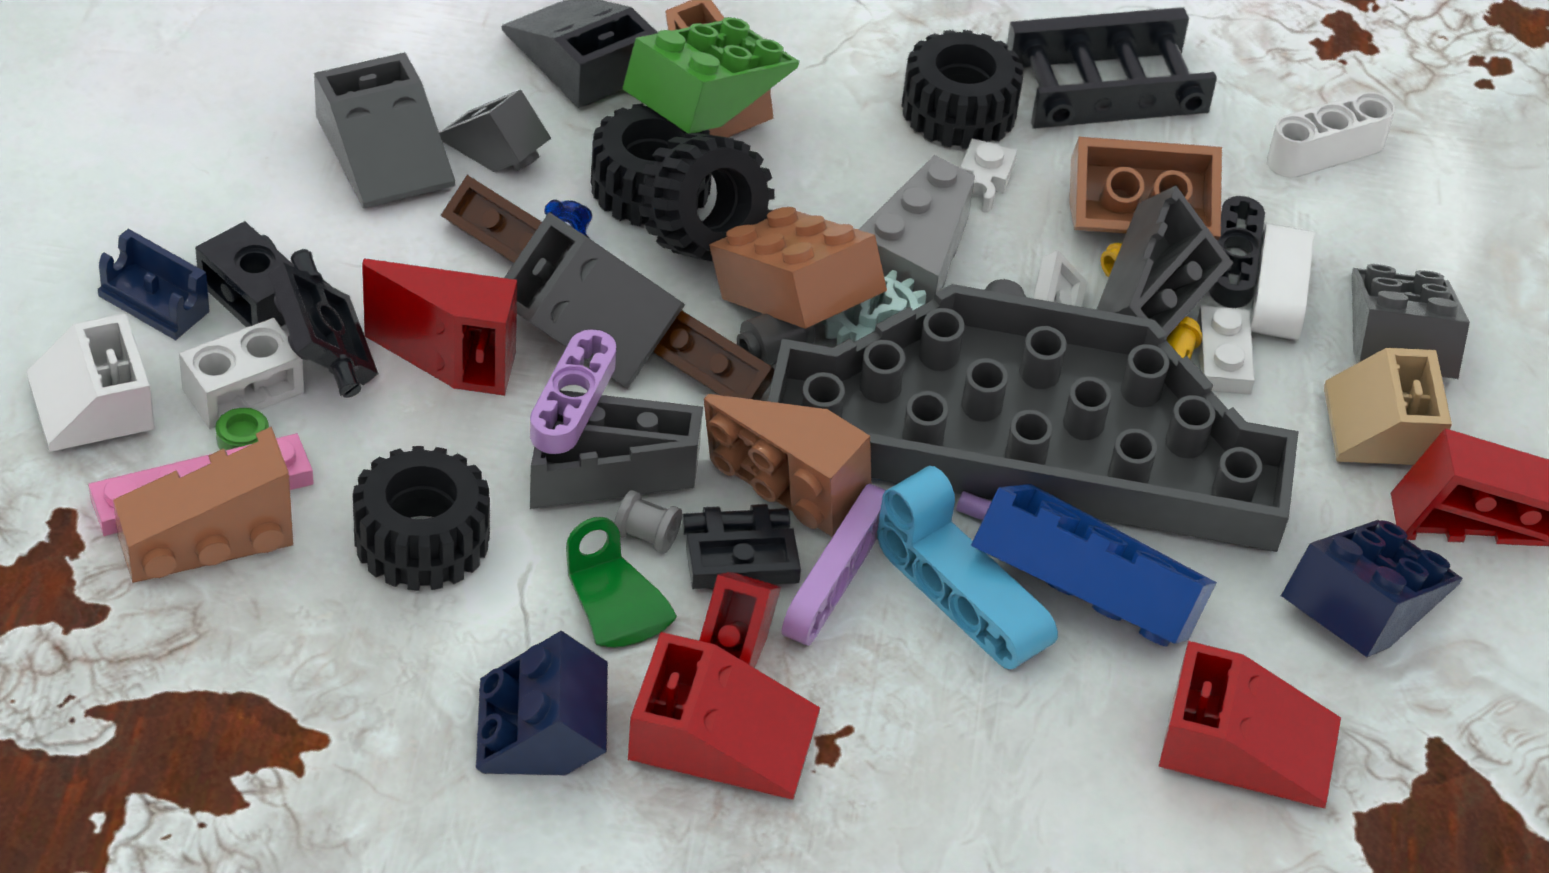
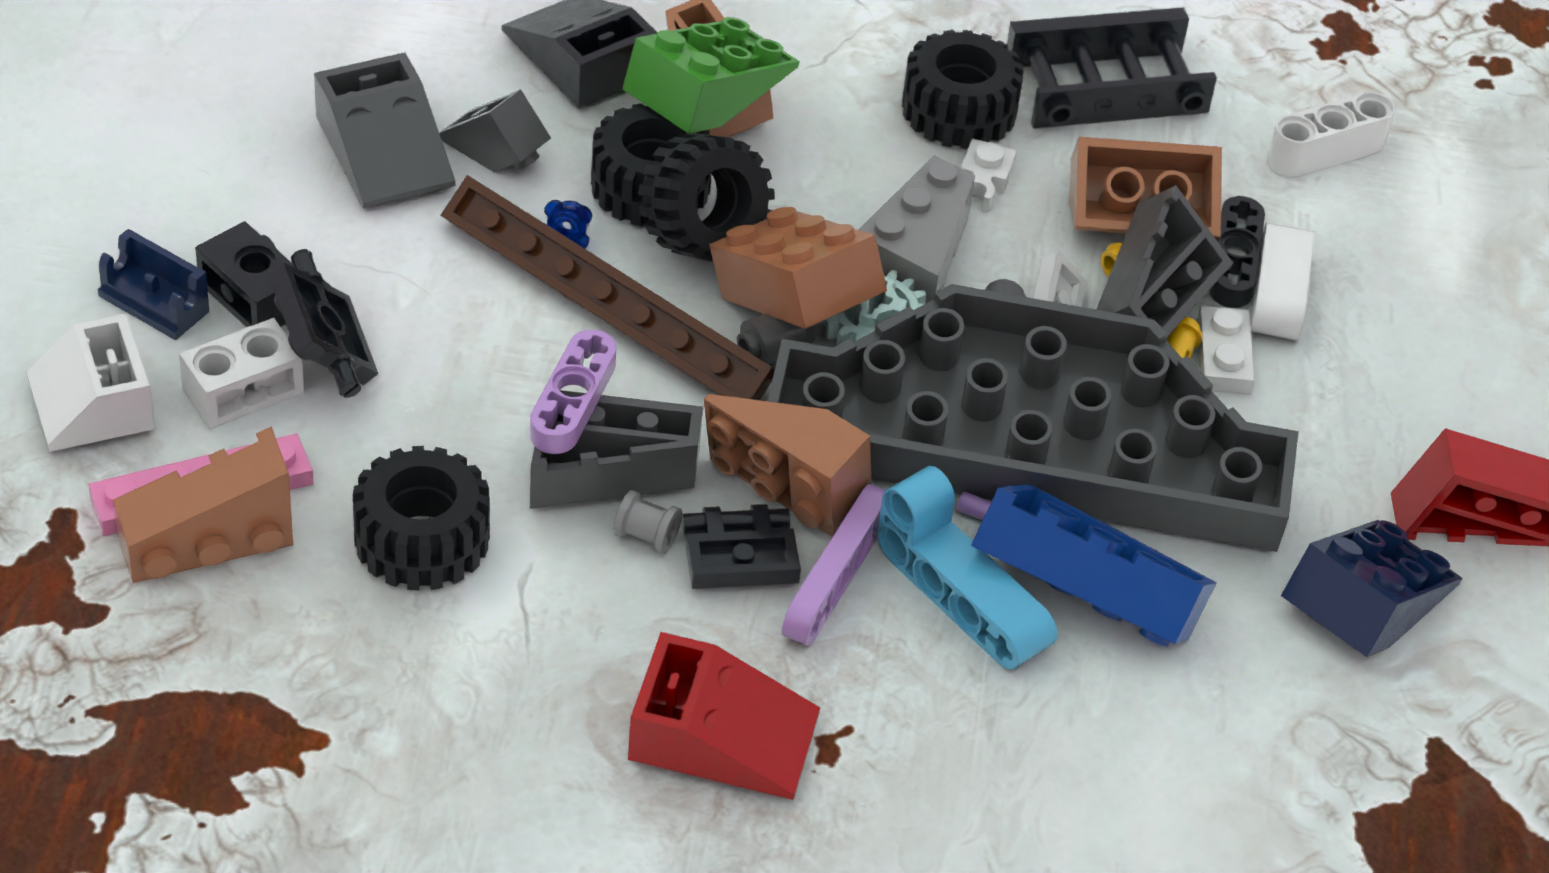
(239, 427): bright green tile -> none
(443, 322): red slope -> none
(543, 710): dark blue slope -> none
(579, 286): dark grey slope -> none
(613, 594): green piece -> none
(740, 615): red slope -> none
(1248, 728): red slope -> none
(1387, 407): tan slope -> none
(1408, 314): dark grey slope -> none

